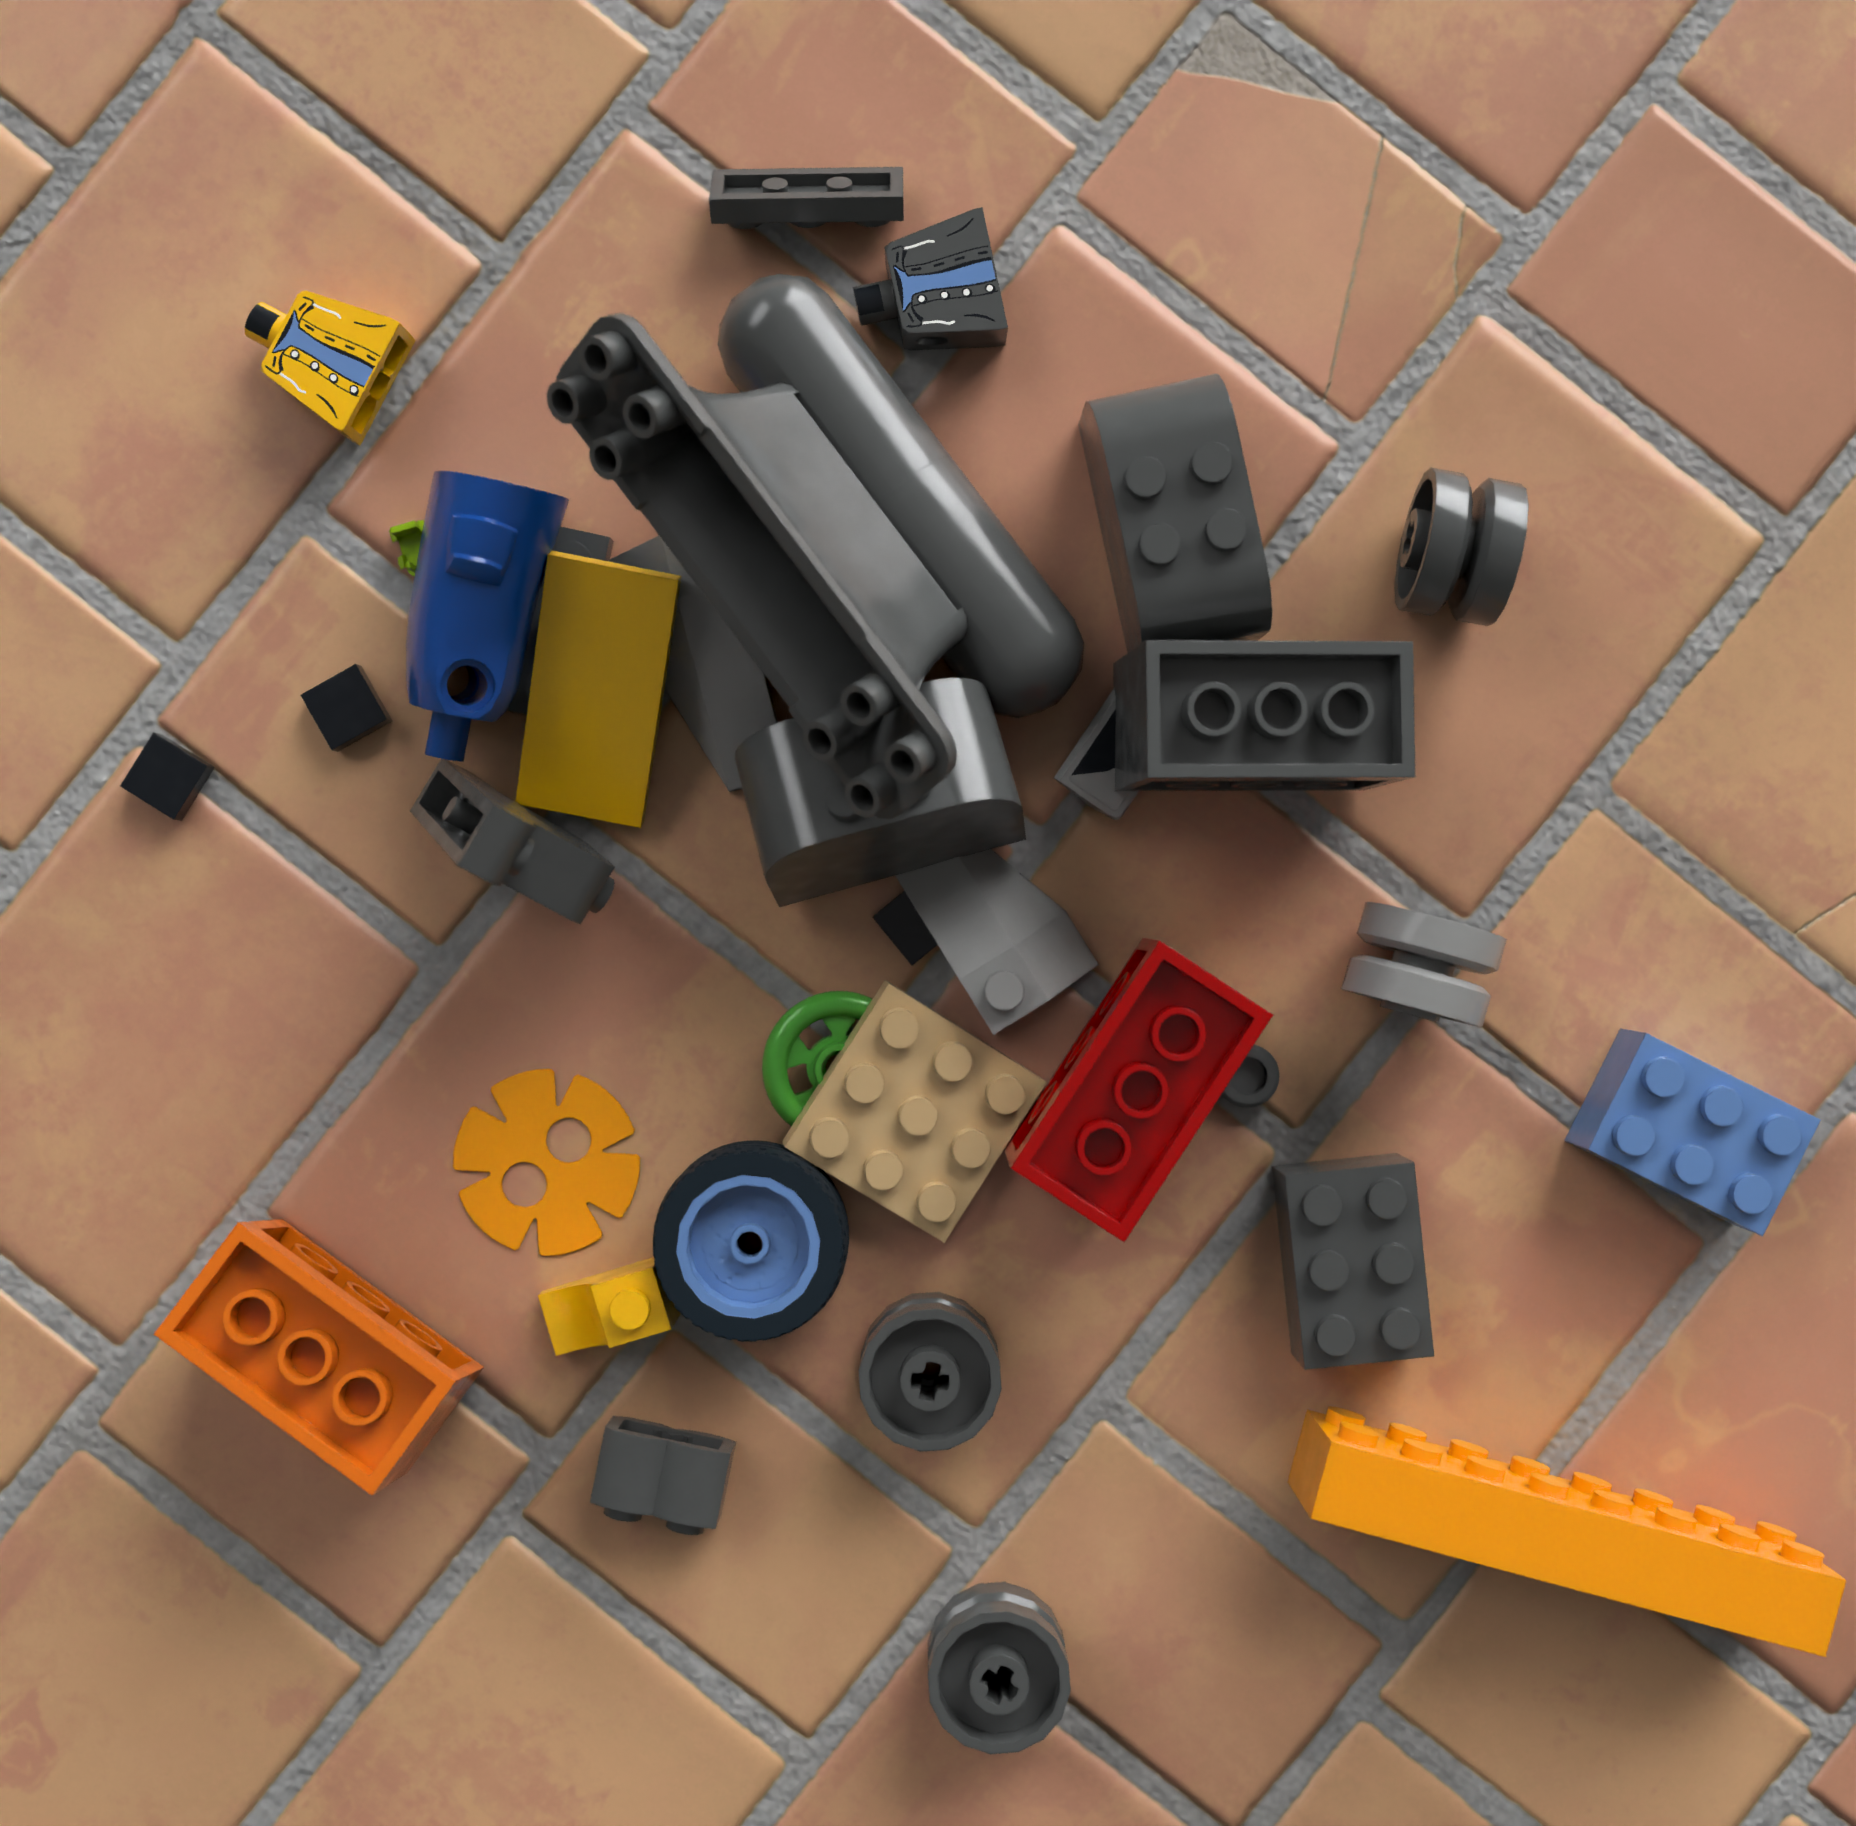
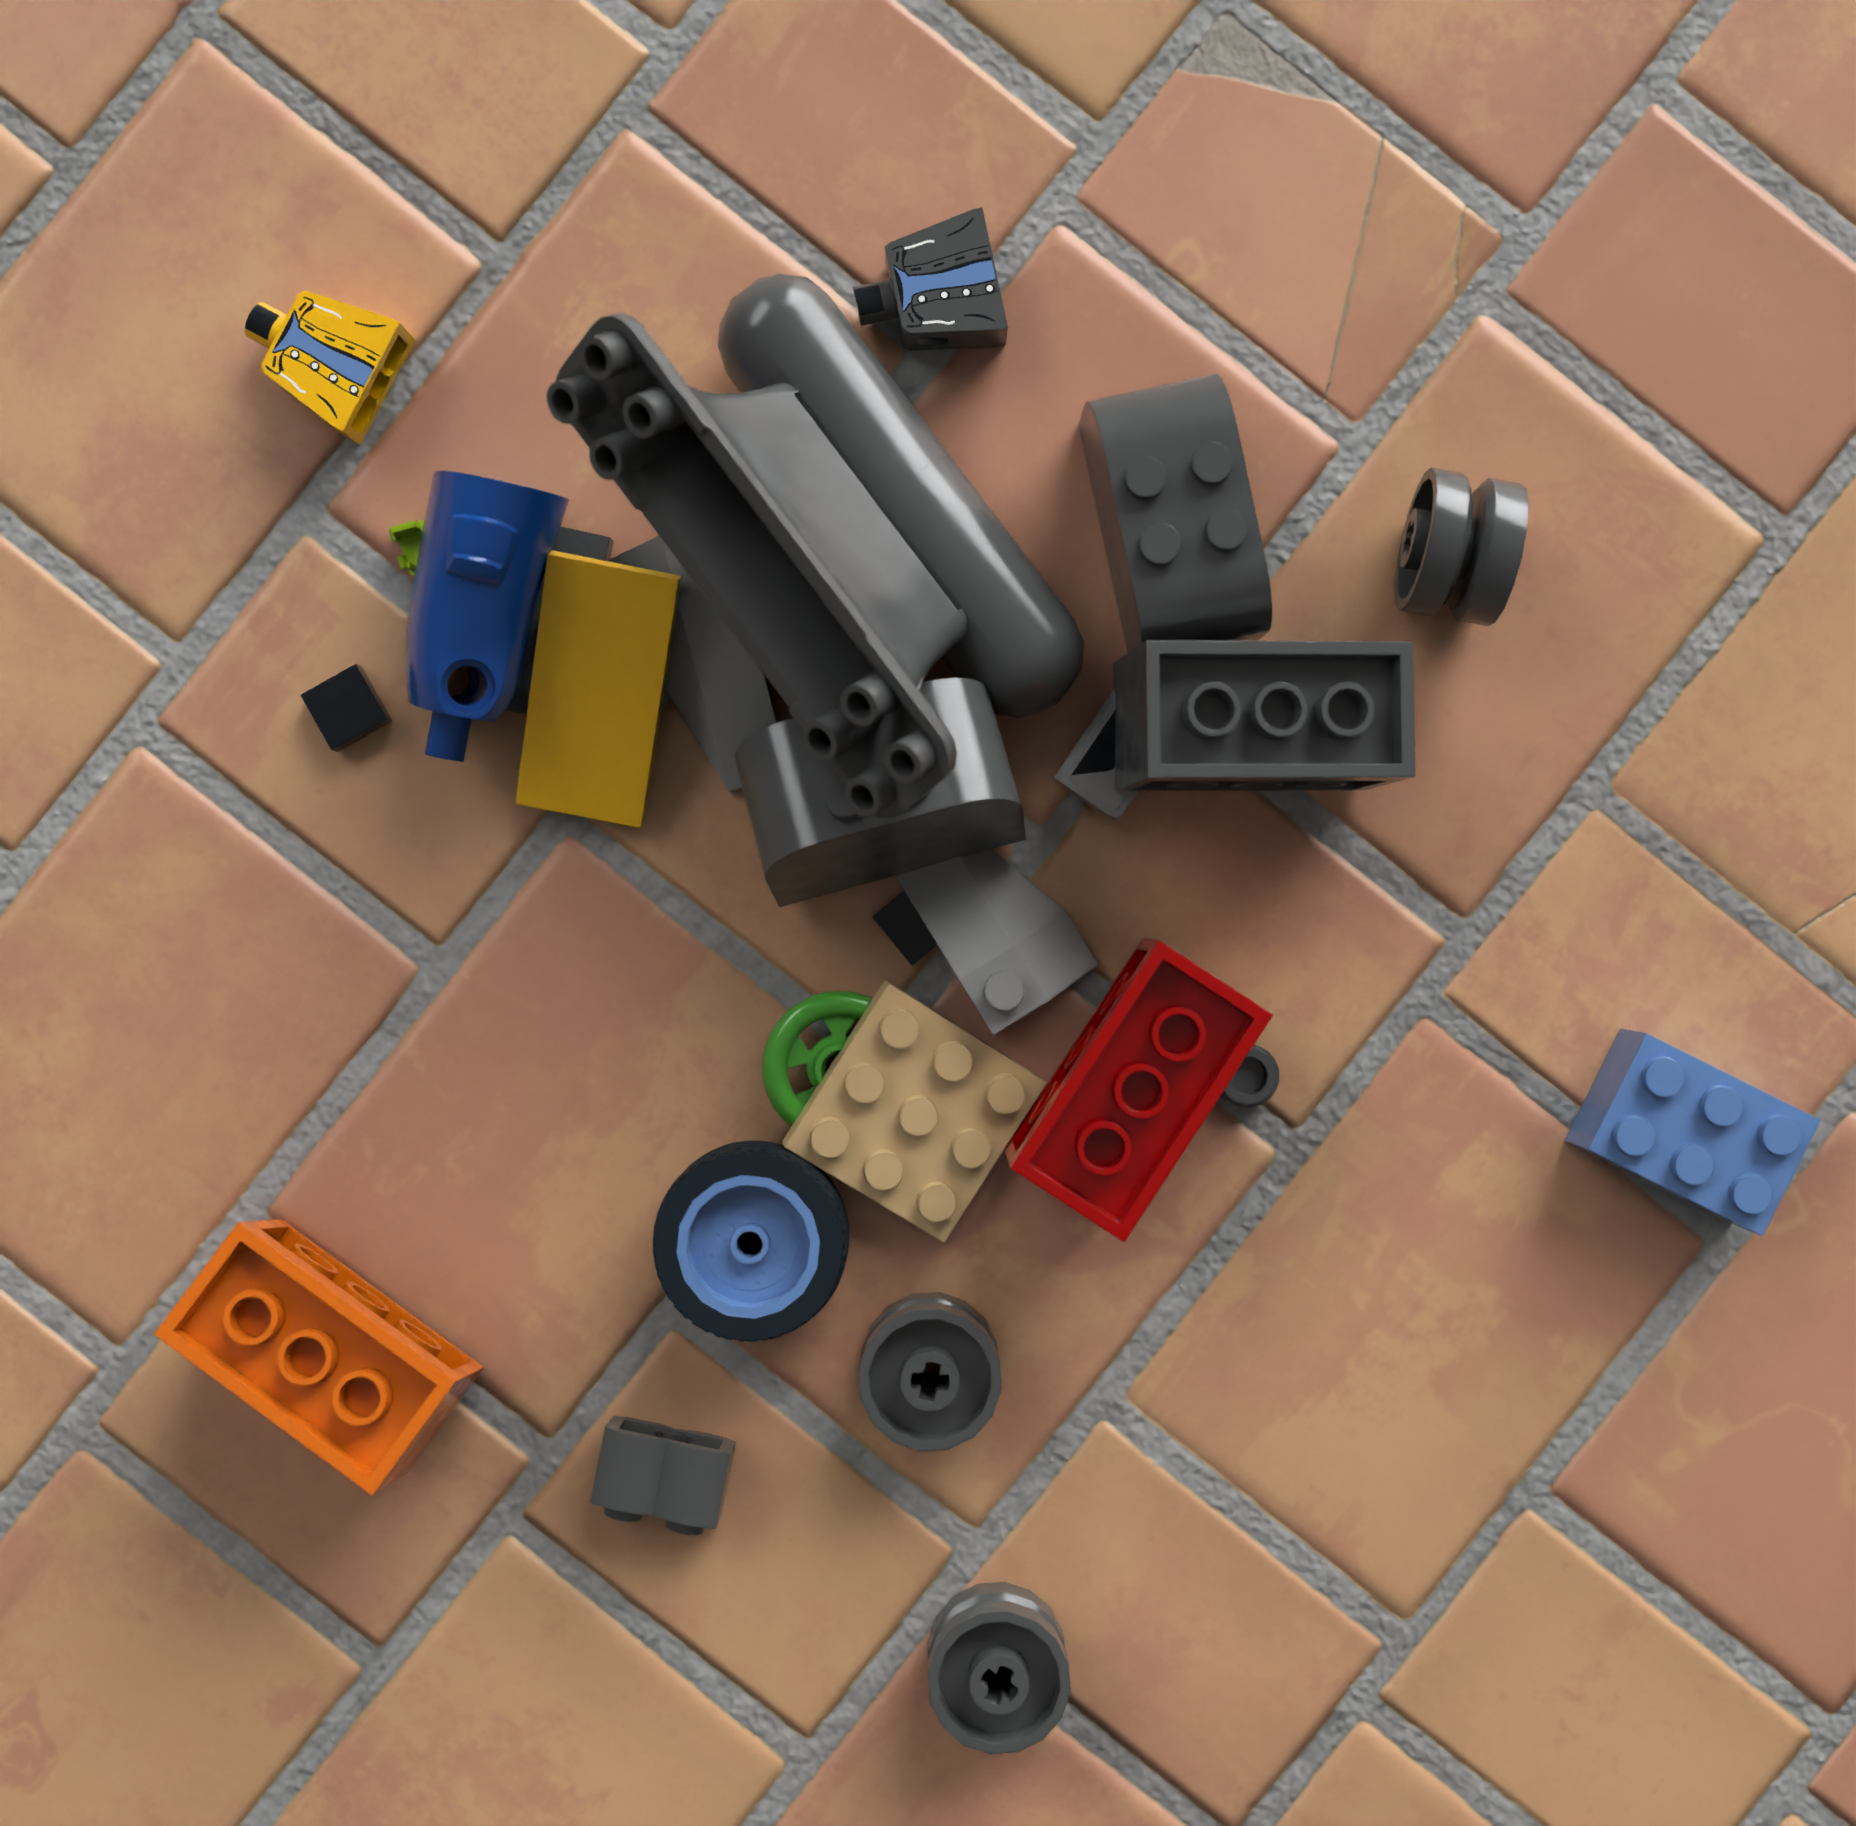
(167, 776): black tile -> none
(512, 844): dark grey brick -> none
(530, 1111): light orange piece -> none
(608, 1308): yellow arch -> none
(807, 196): dark grey plate -> none
(1353, 1261): dark grey brick -> none
(1423, 964): light grey wheel -> none
(1565, 1530): light orange brick -> none

